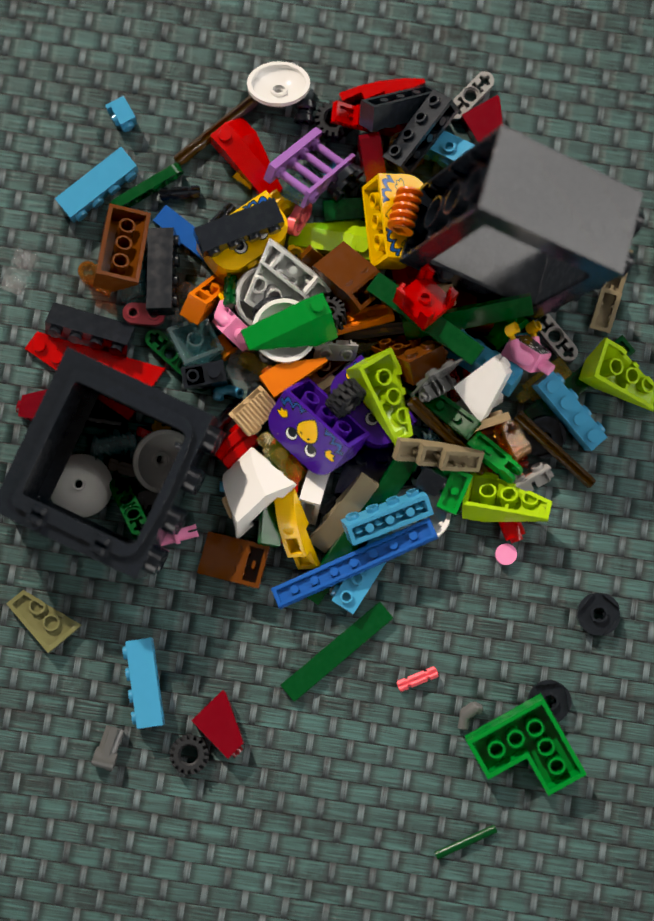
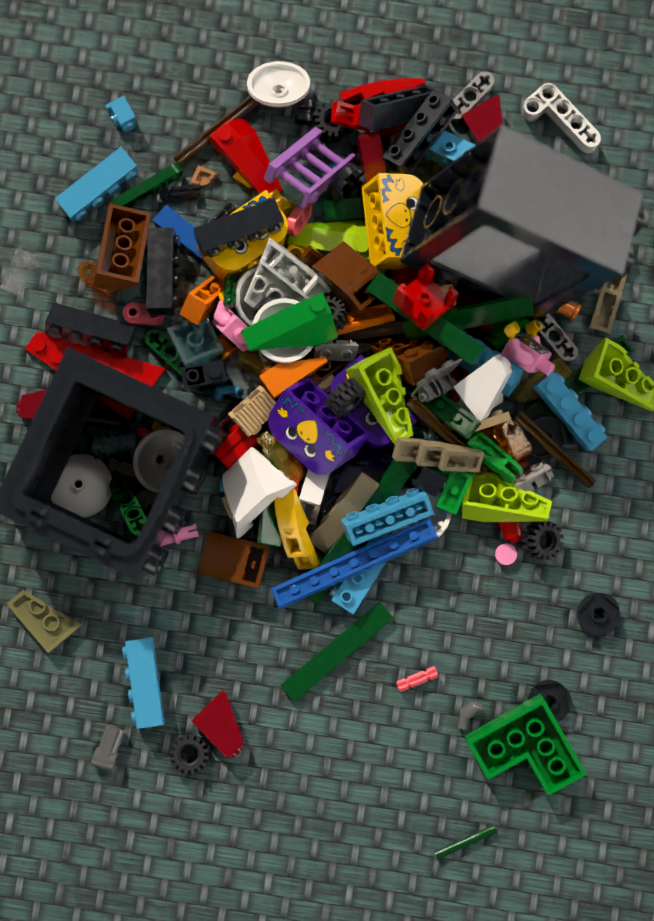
(203, 177): none -> medium nougat tile
(404, 210): orange piece -> none
(552, 544): none -> black tyre
(562, 120): none -> white beam
(569, 310): none -> orange bush

